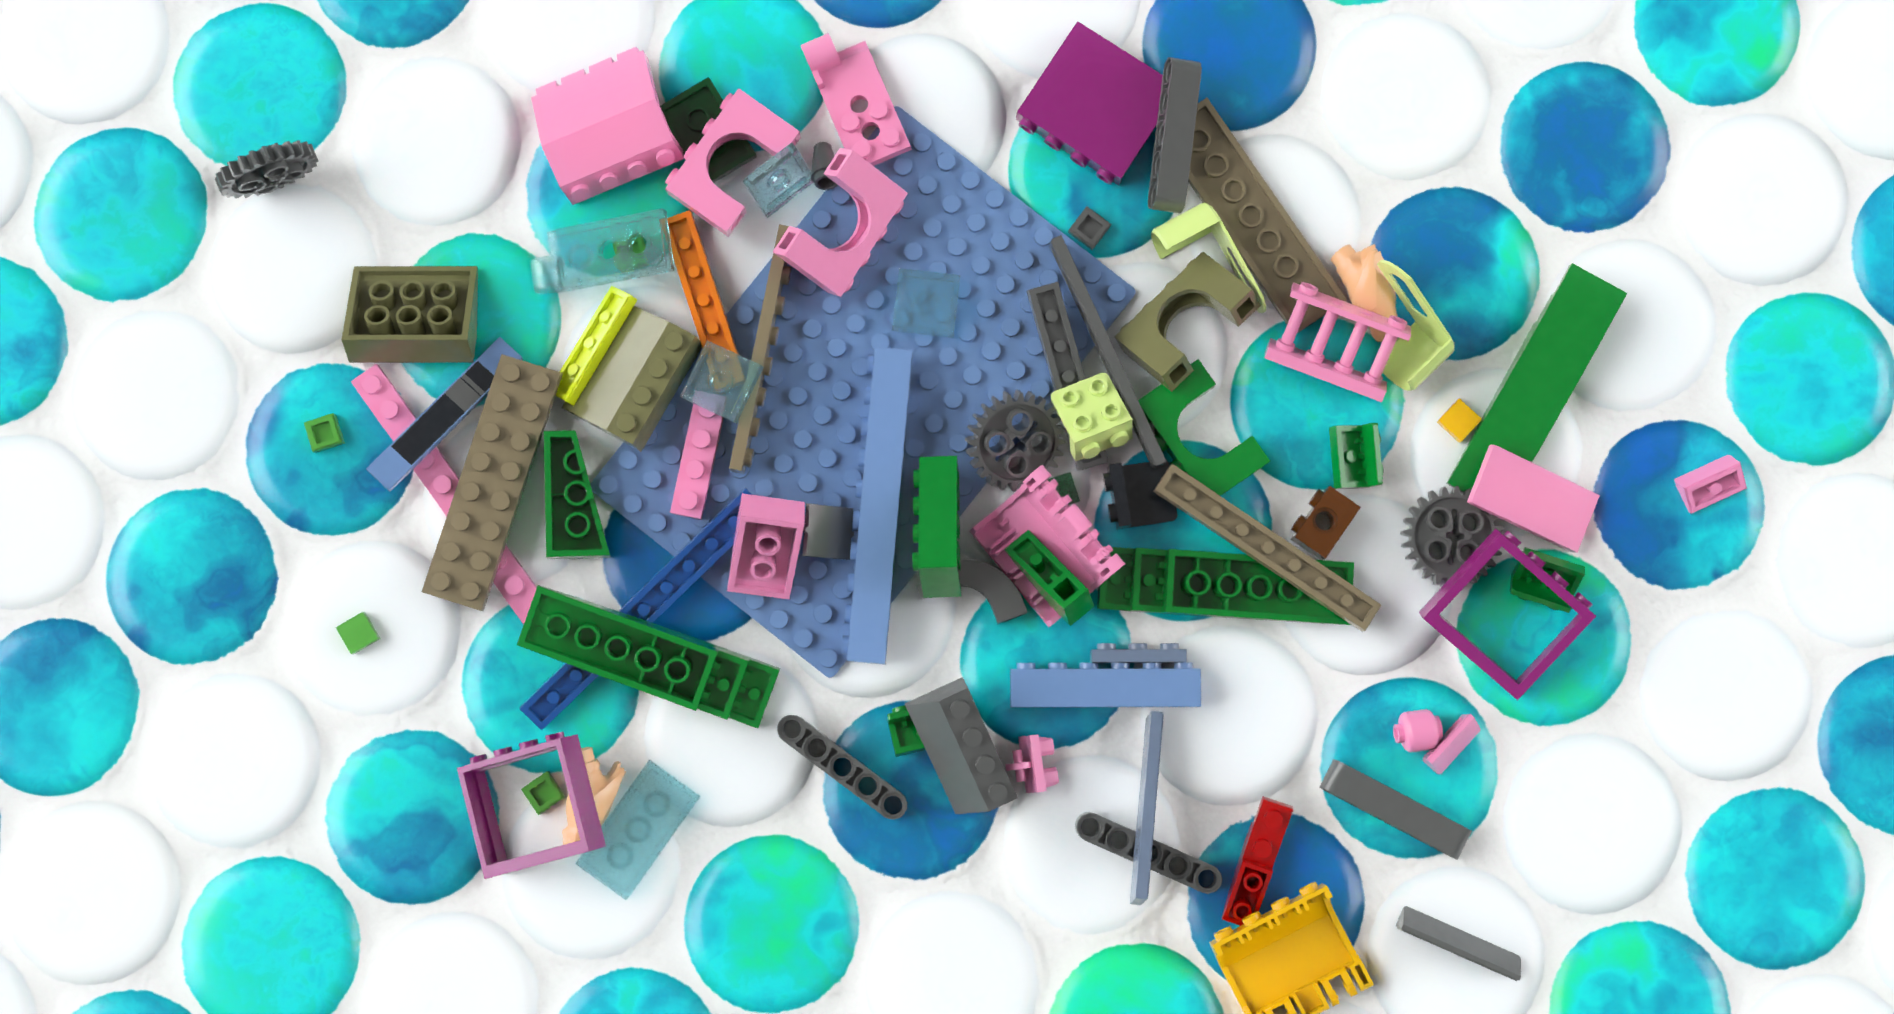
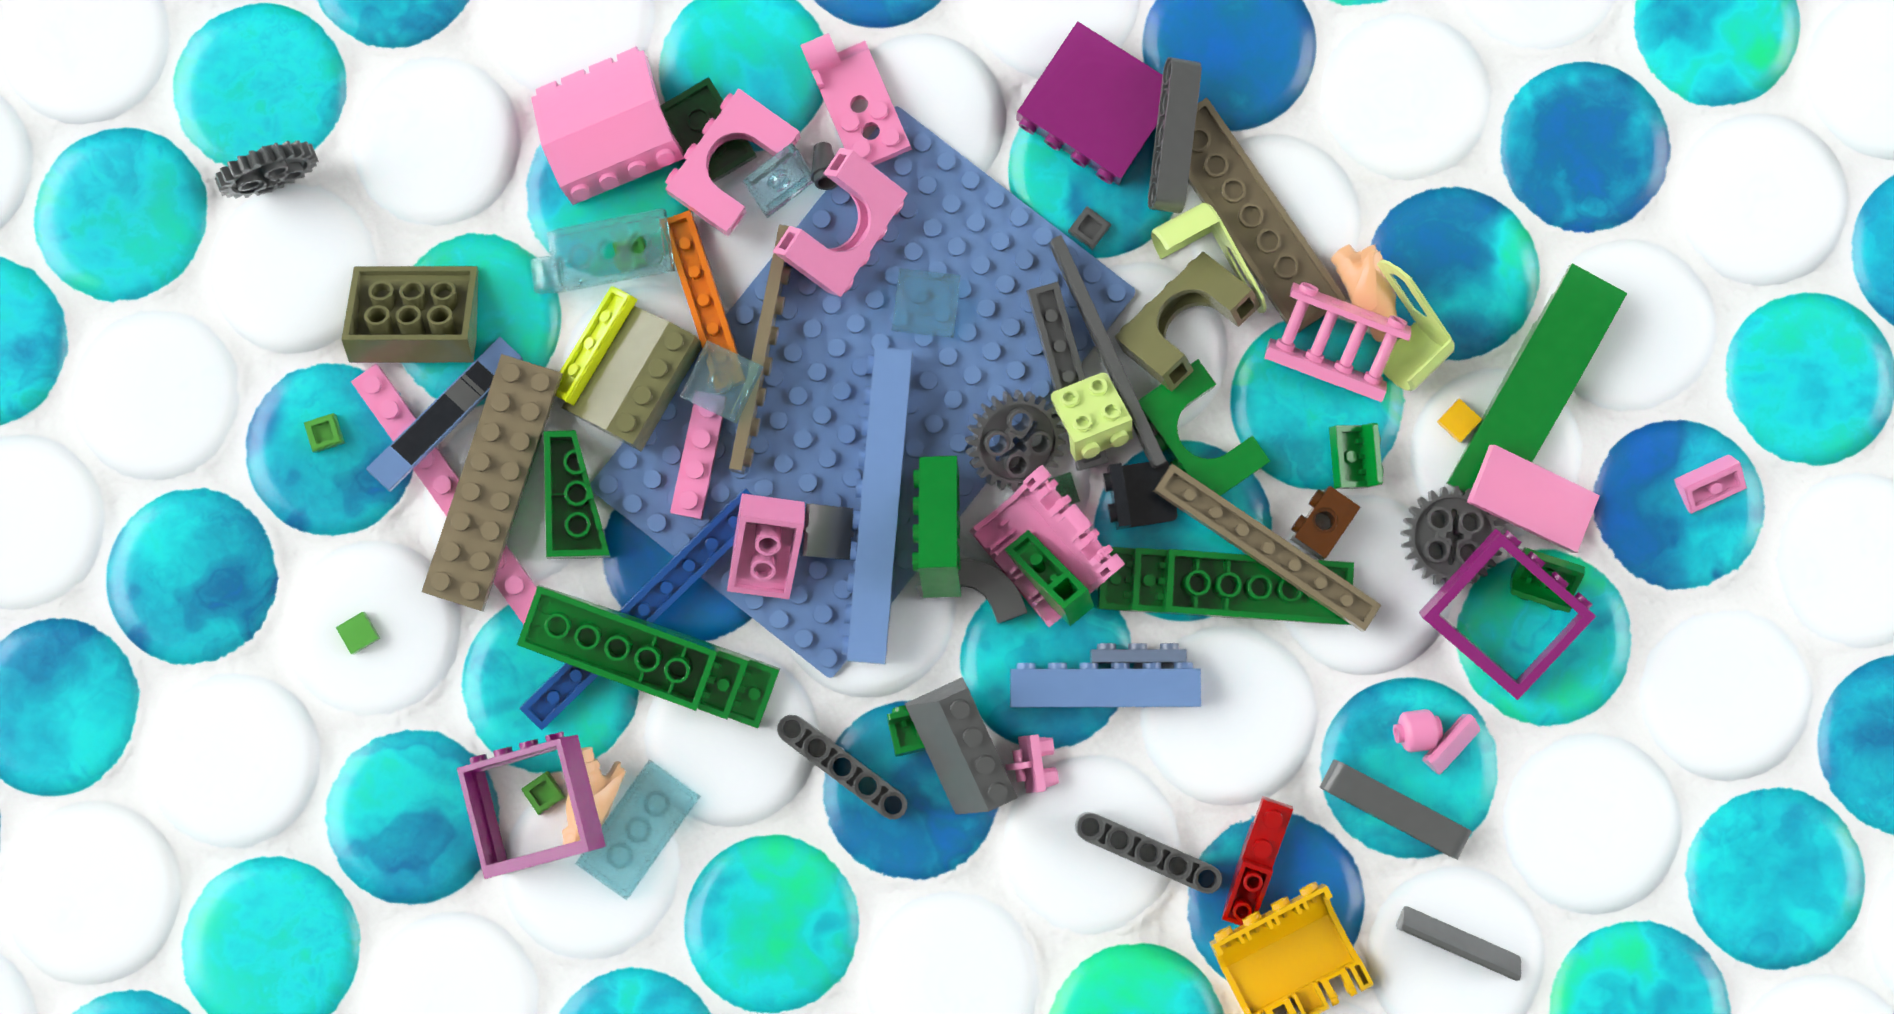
(1146, 808): sand blue tile -> none

